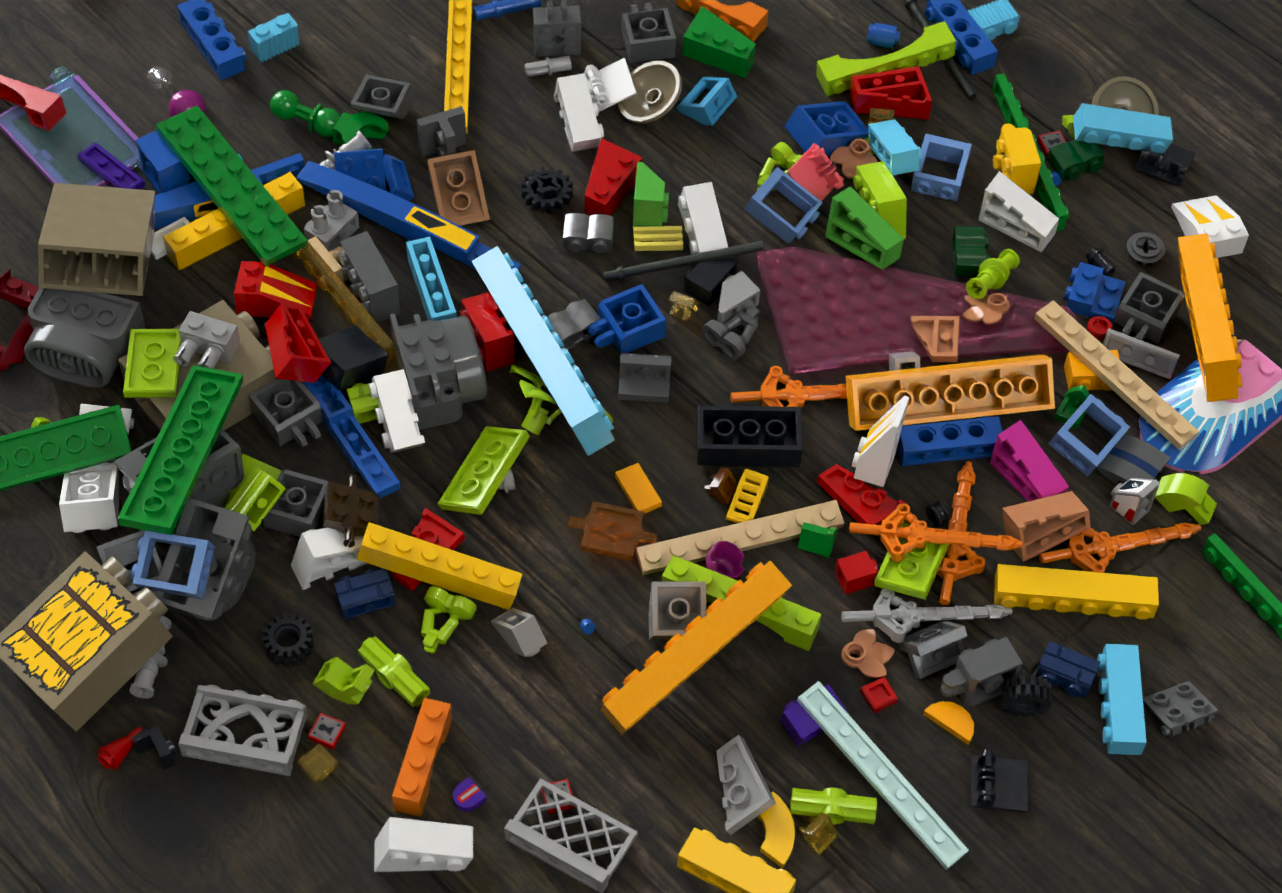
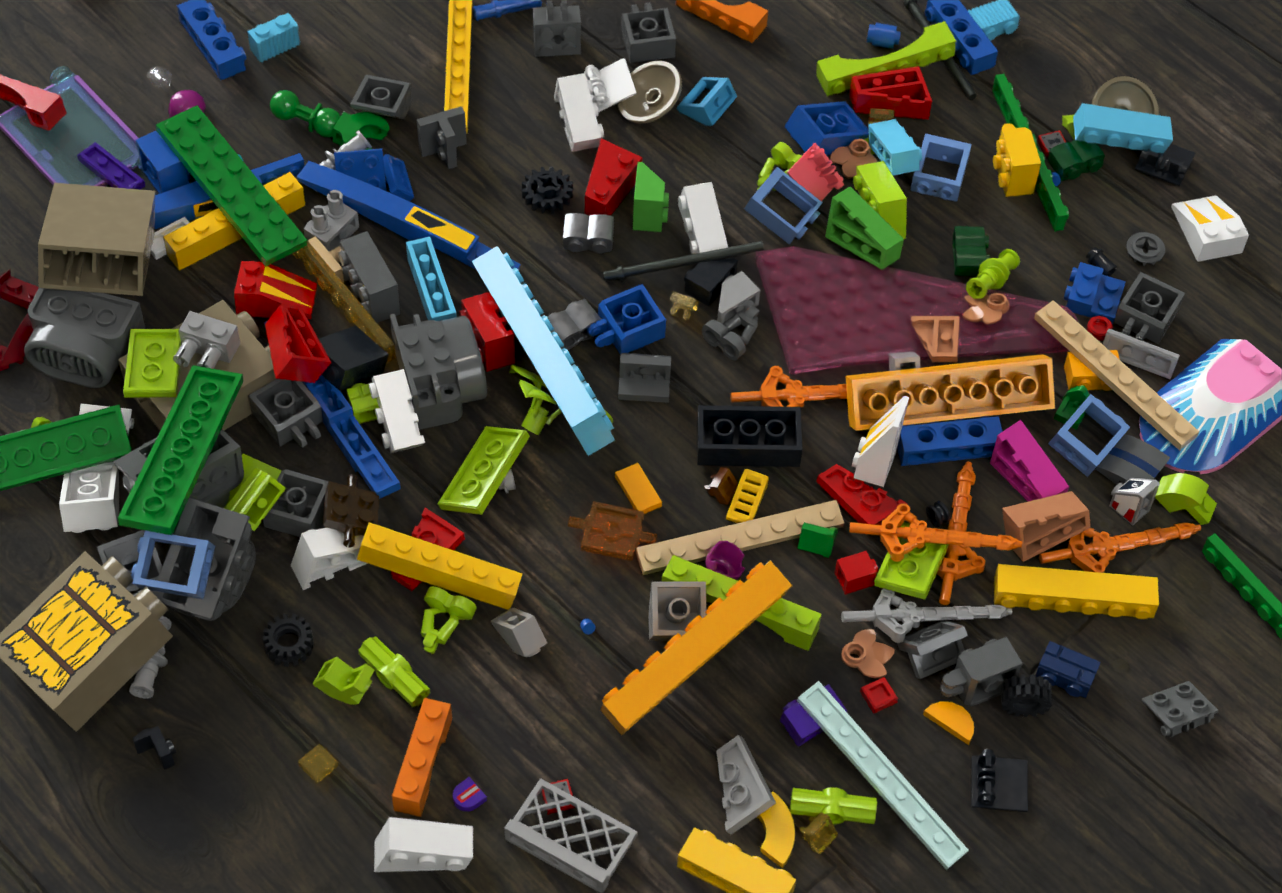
(115, 752): red cone -> none
(242, 704): light grey fence -> none
(327, 731): tile -> none
(364, 593): dark blue brick -> none
(458, 188): medium nougat slope -> none
(548, 66): light grey axle -> none
(660, 236): light yellow tile -> none
(718, 44): green wedge -> none
(1017, 213): white wedge -> none
(1122, 699): medium azure brick -> none
(1209, 318): light orange brick -> none

